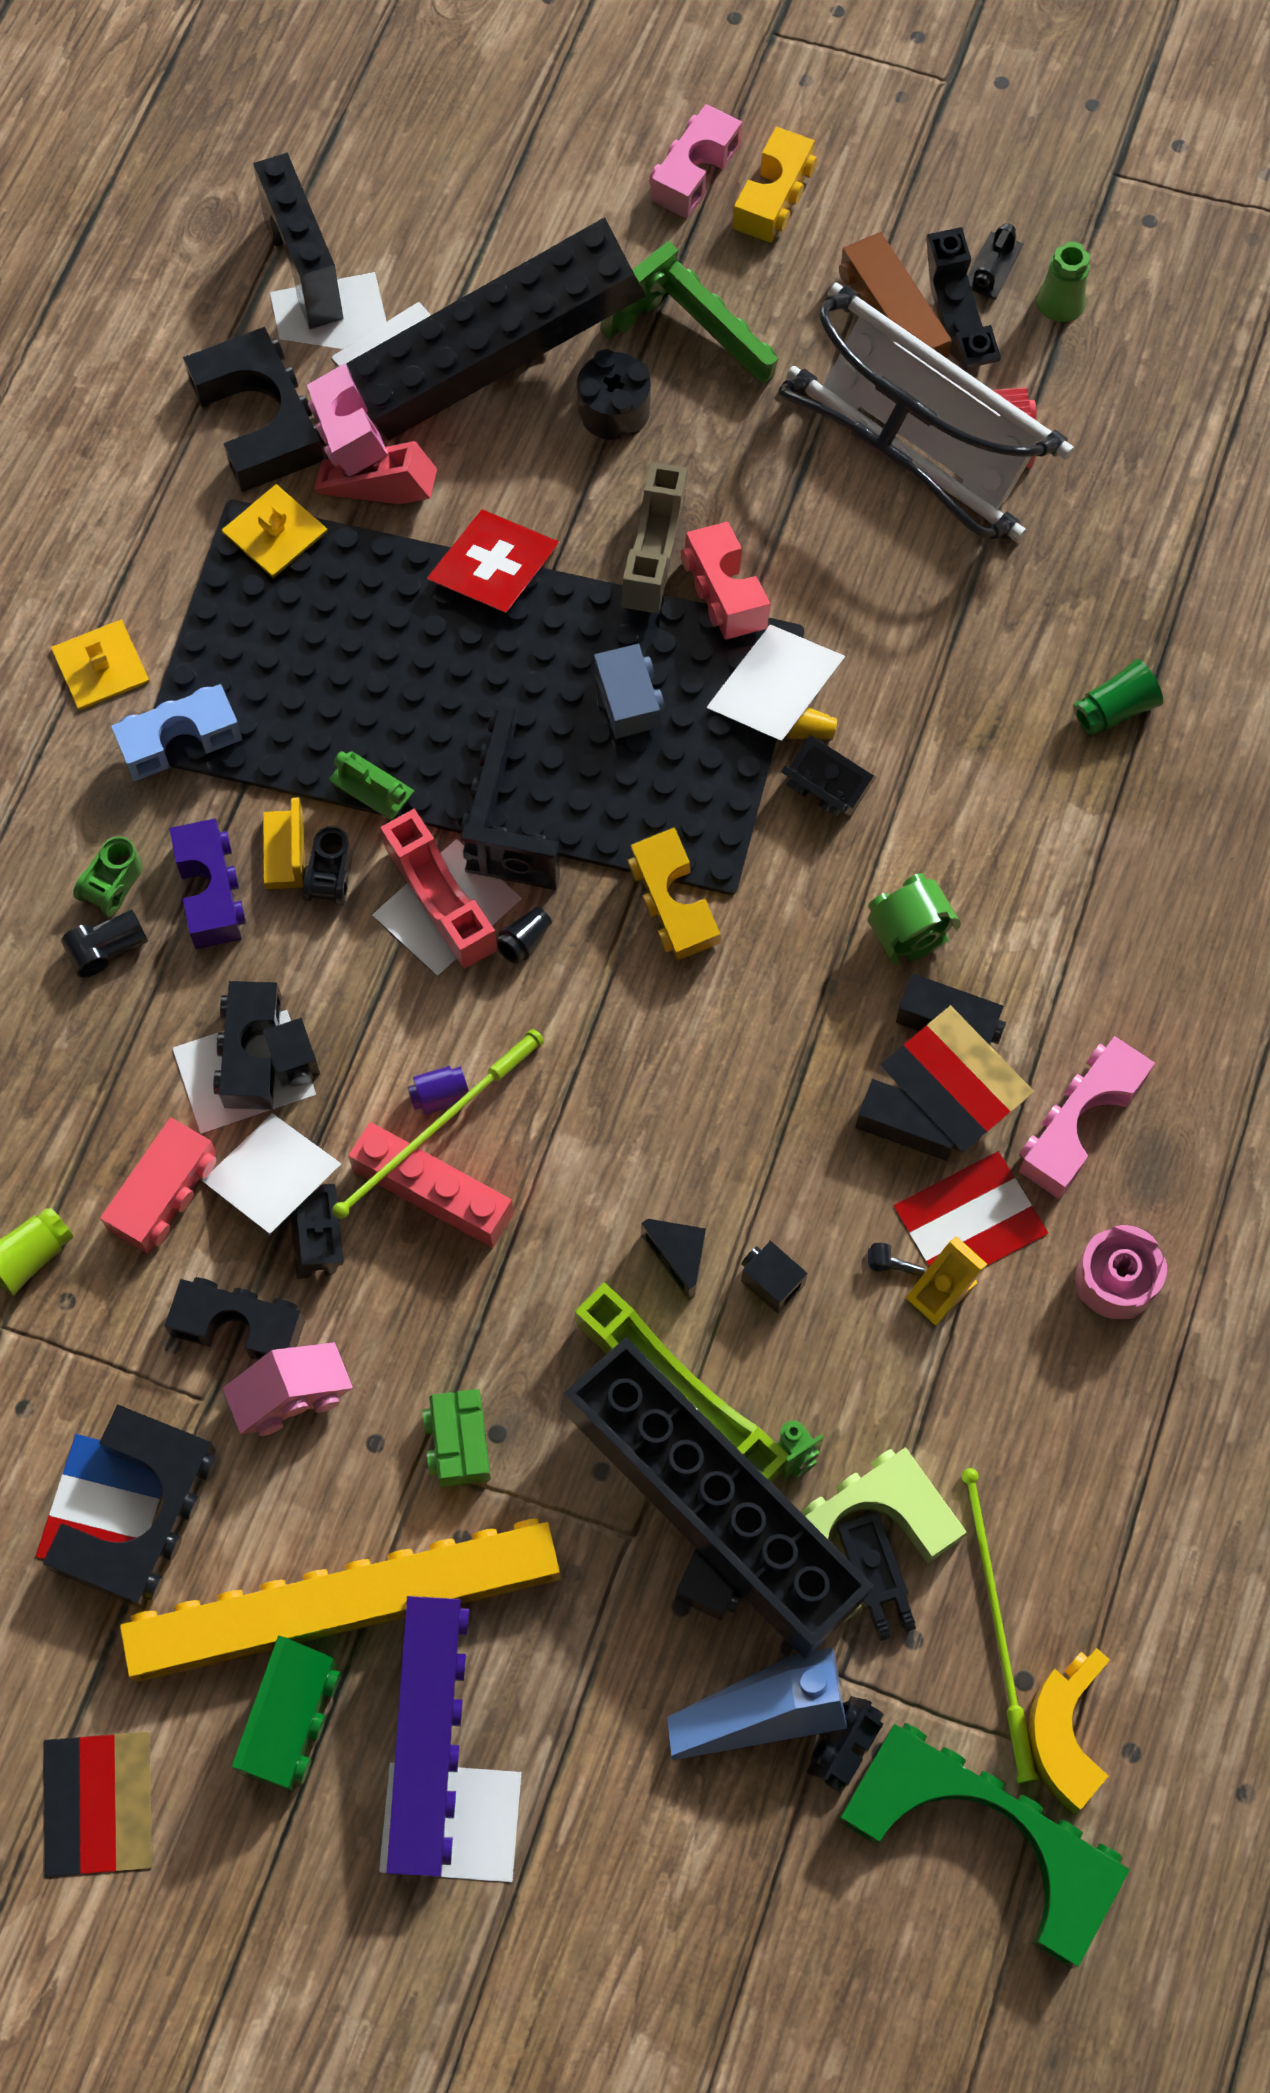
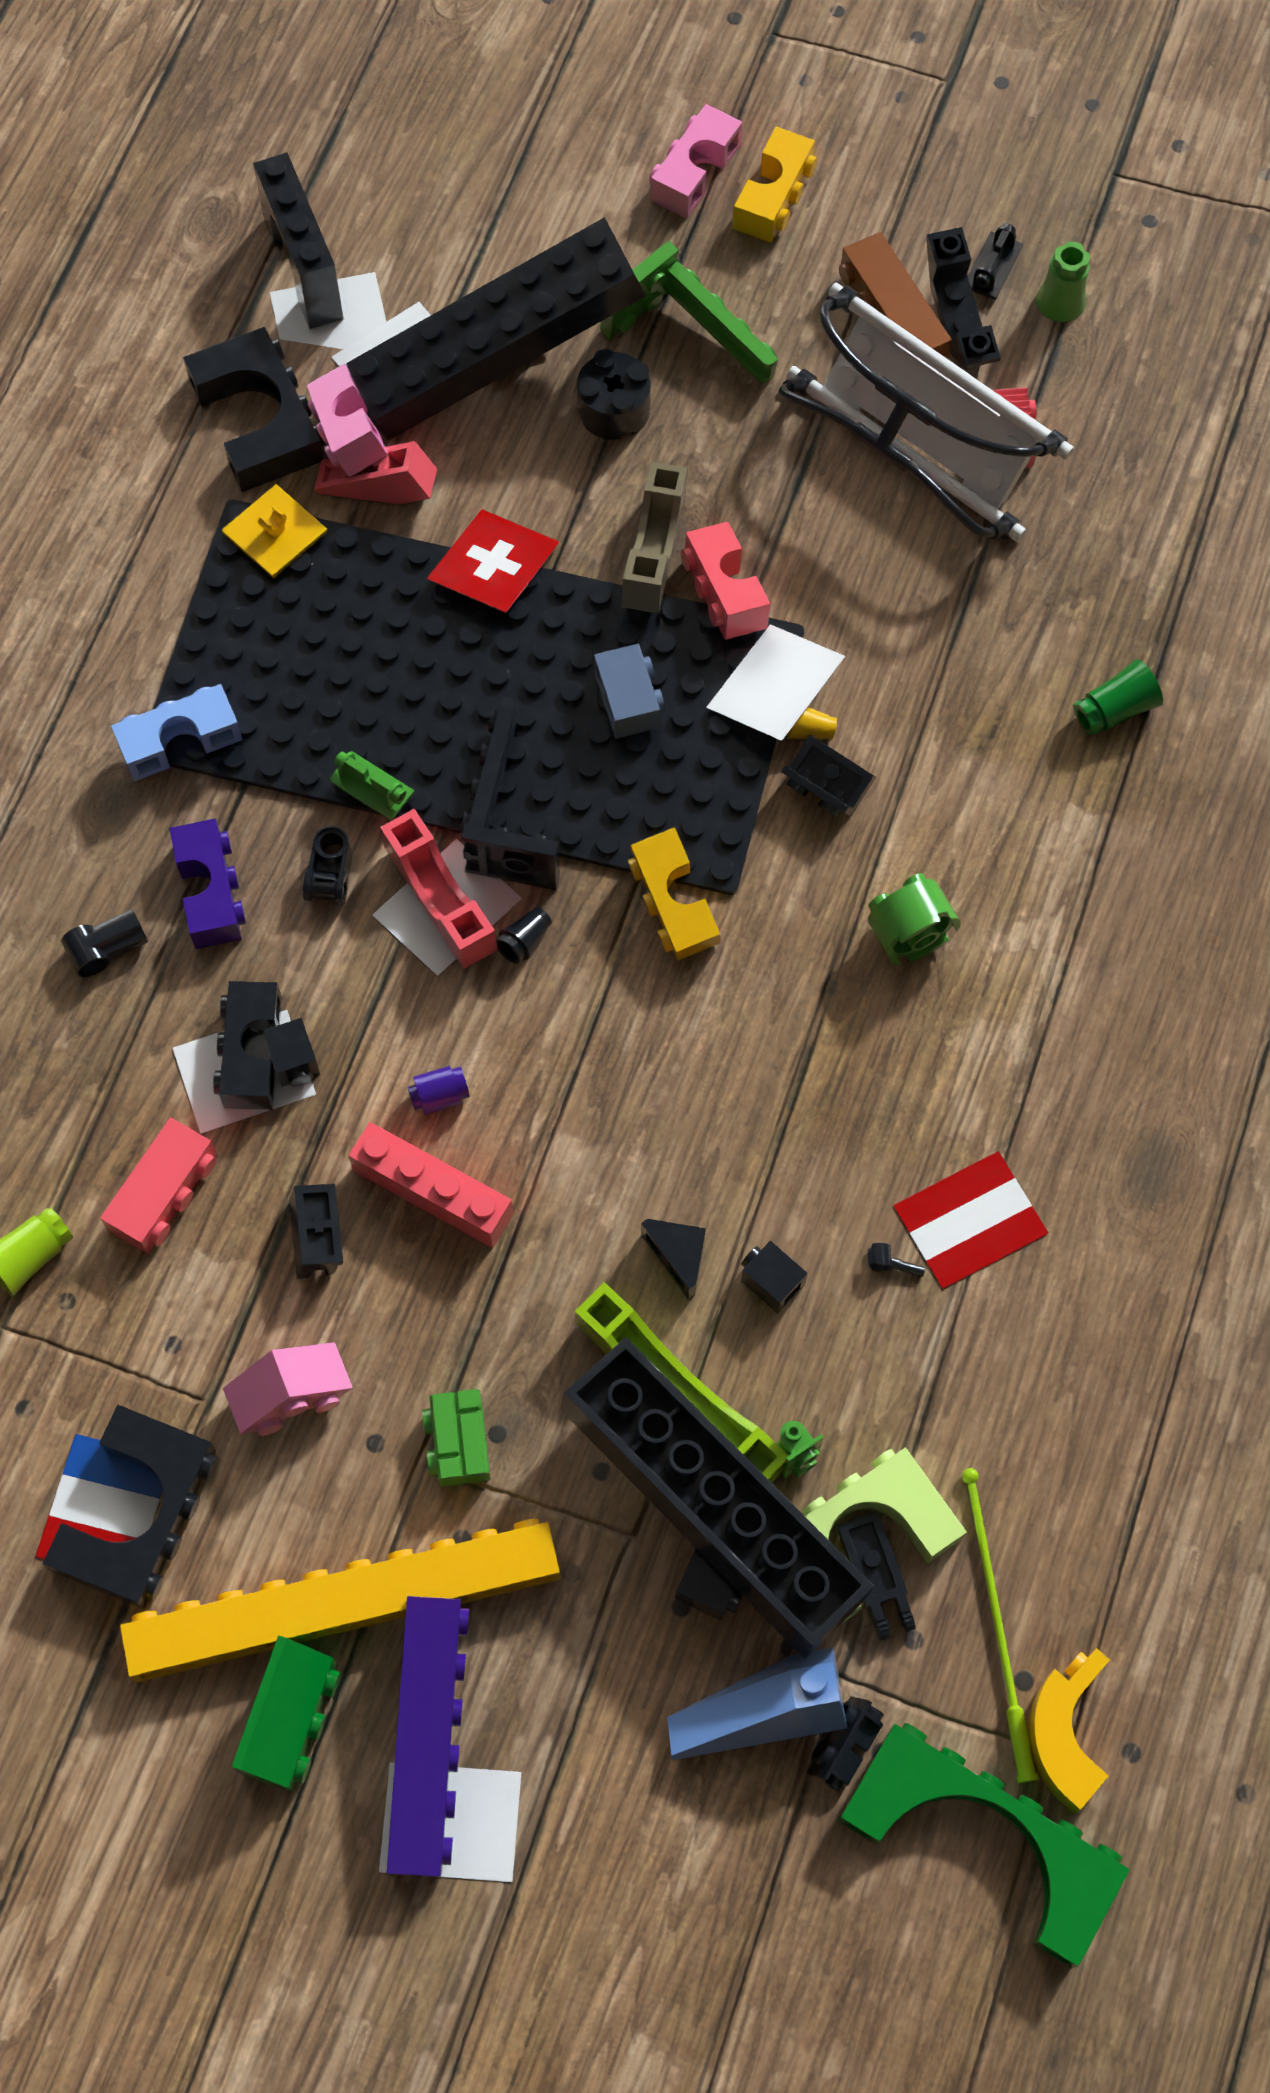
(97, 1804): sticker -> none
(100, 664): yellow piece -> none
(109, 883): bright green piece -> none
(202, 1309): black arch -> none
(271, 1173): white sticker -> none
(284, 847): yellow panel -> none
(531, 1041): lime piece -> none
(890, 1110): black arch -> none
(946, 1281): yellow slope -> none
(956, 1078): sticker -> none
(1114, 1080): bright pink arch -> none
(1142, 1277): bright pink brick -> none

